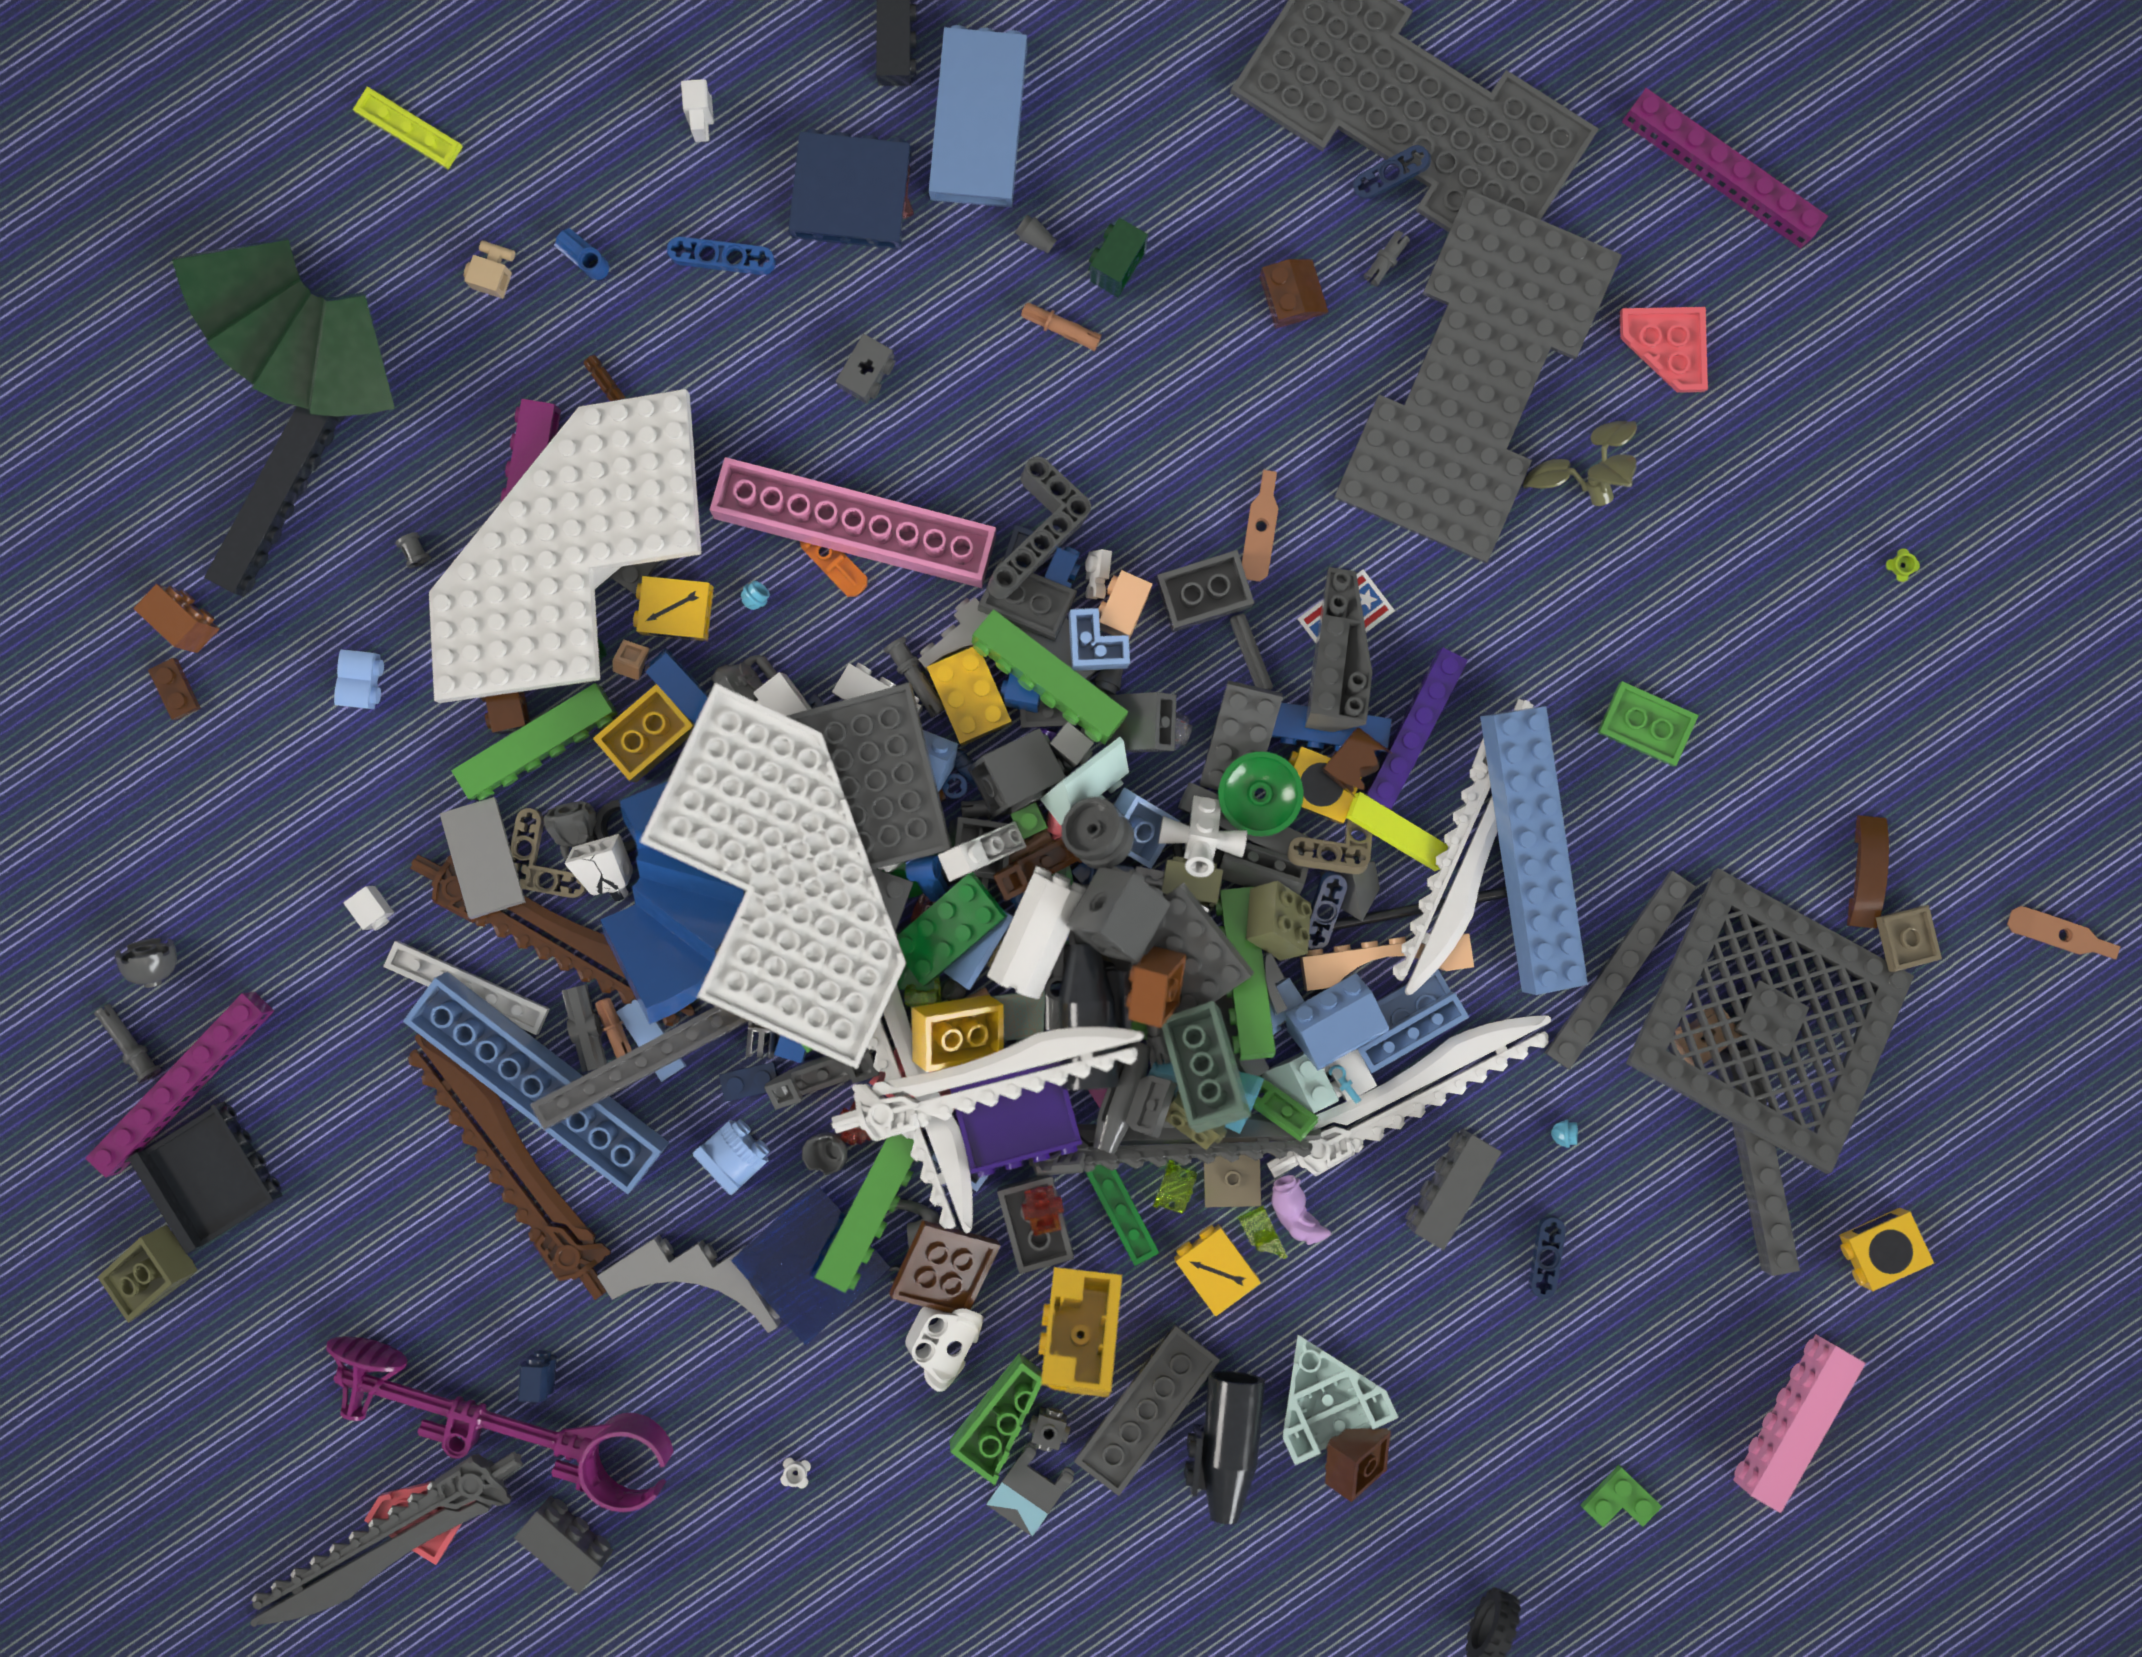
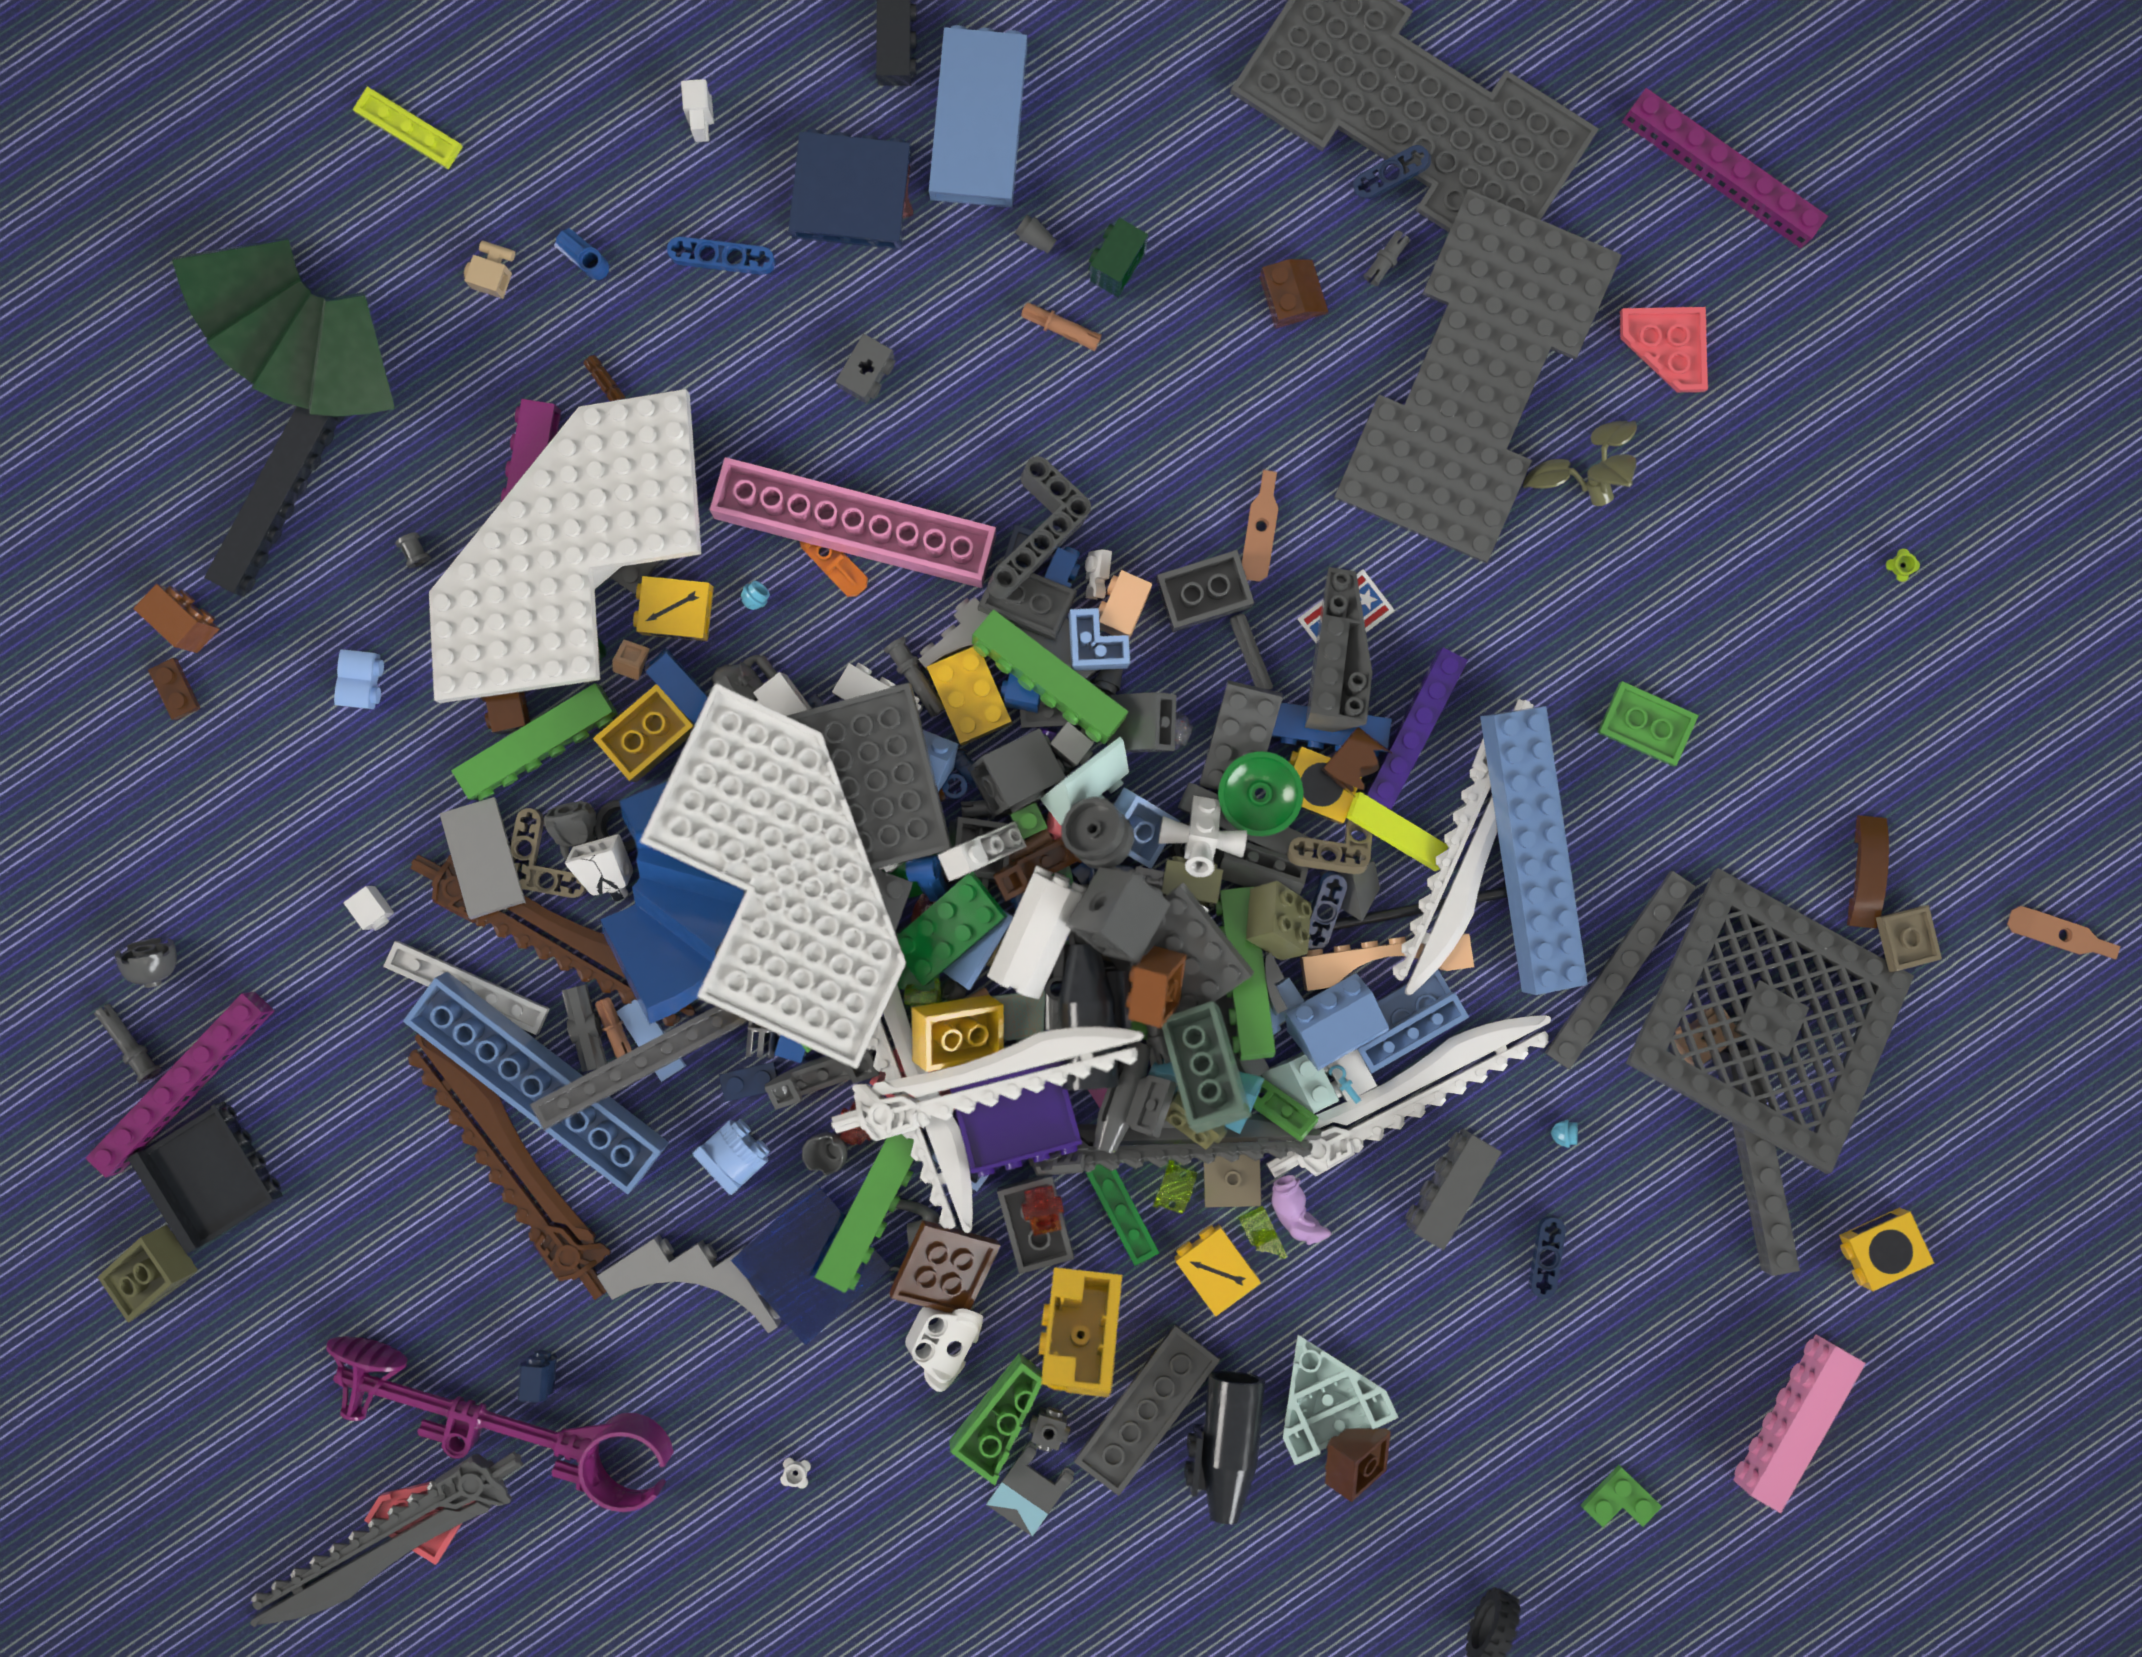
(564, 1544): dark grey brick -> none

